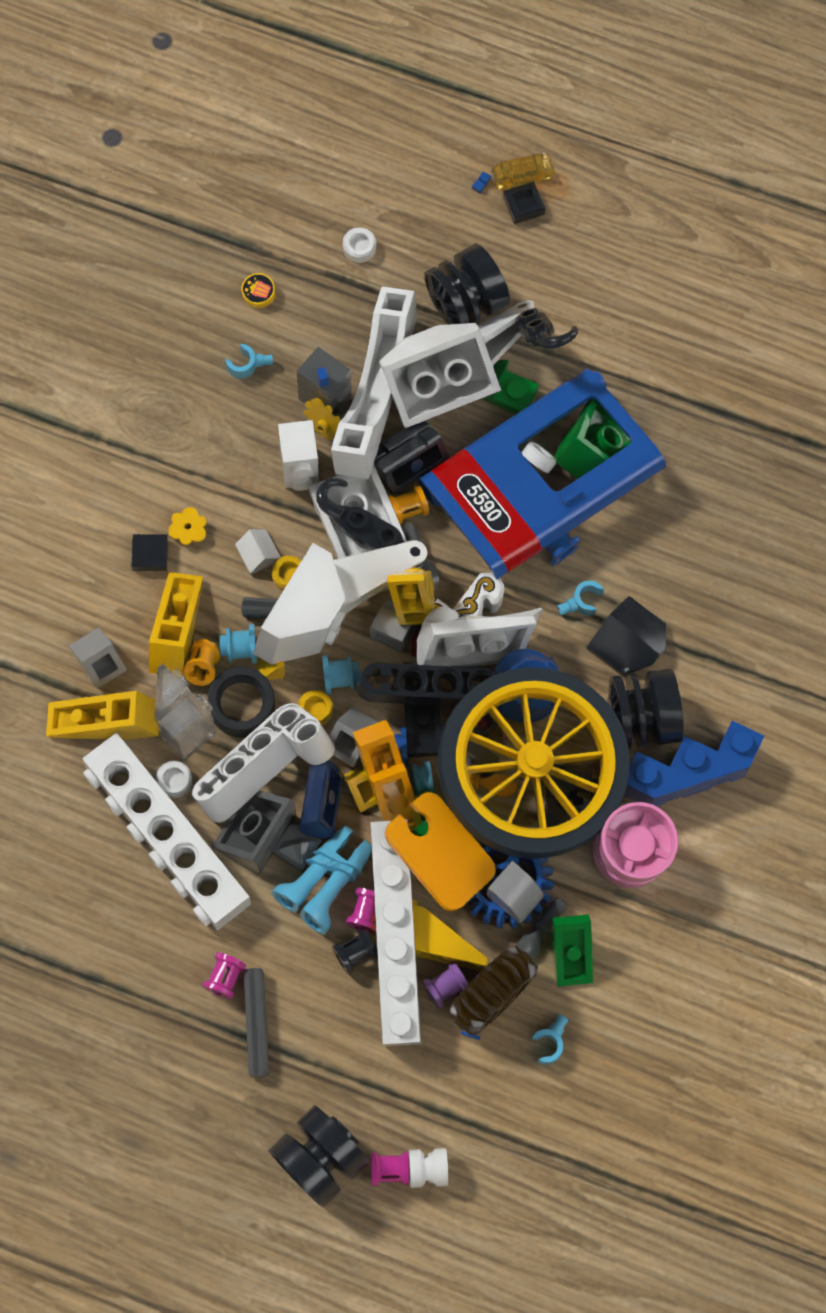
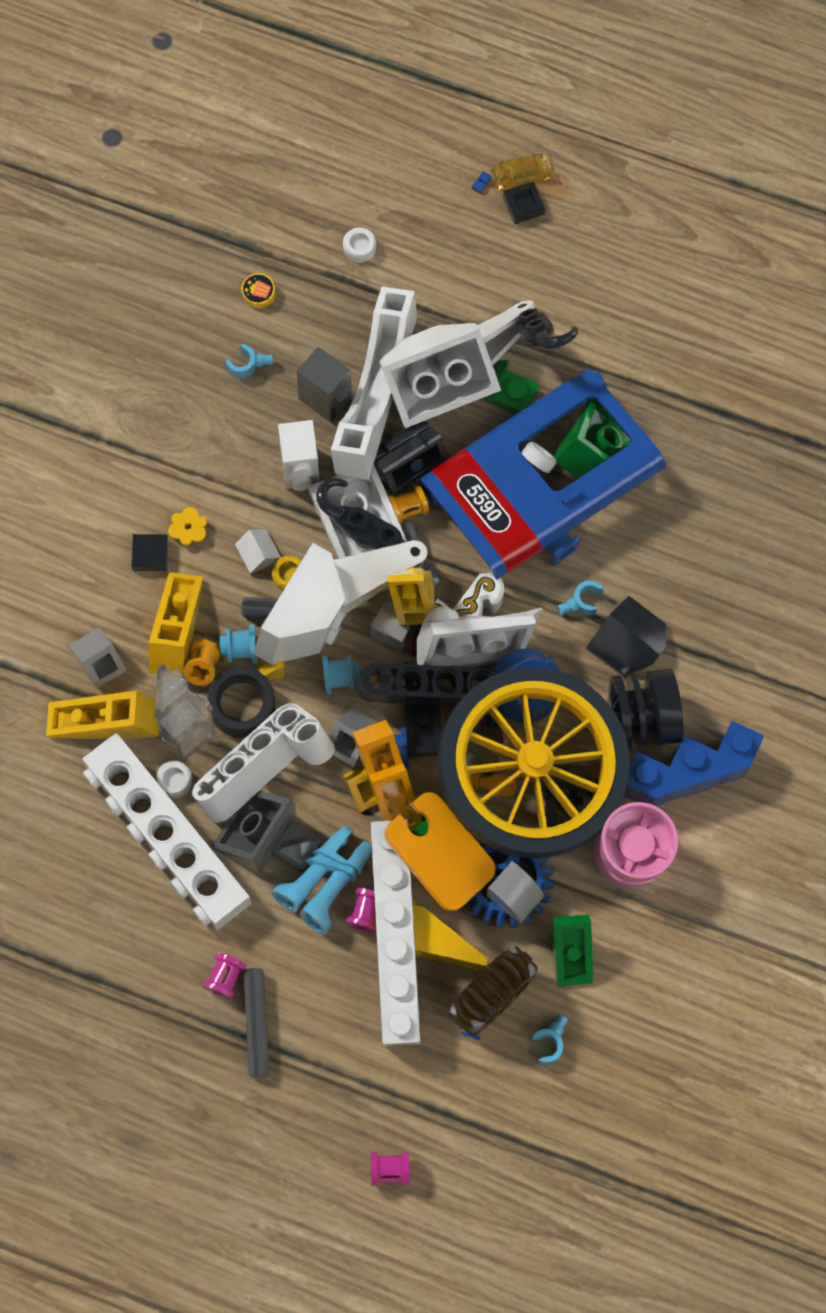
(318, 705): yellow tile -> none
(321, 800): dark blue brick -> none
(322, 377): blue piece -> none
(323, 420): yellow piece -> none
(328, 1147): black wheel -> none
(355, 951): black bush -> none
(422, 778): medium azure bush -> none
(428, 1168): white wheel -> none
(445, 985): medium lavender bush -> none
(467, 287): black wheel -> none
(532, 941): dark grey piece -> none

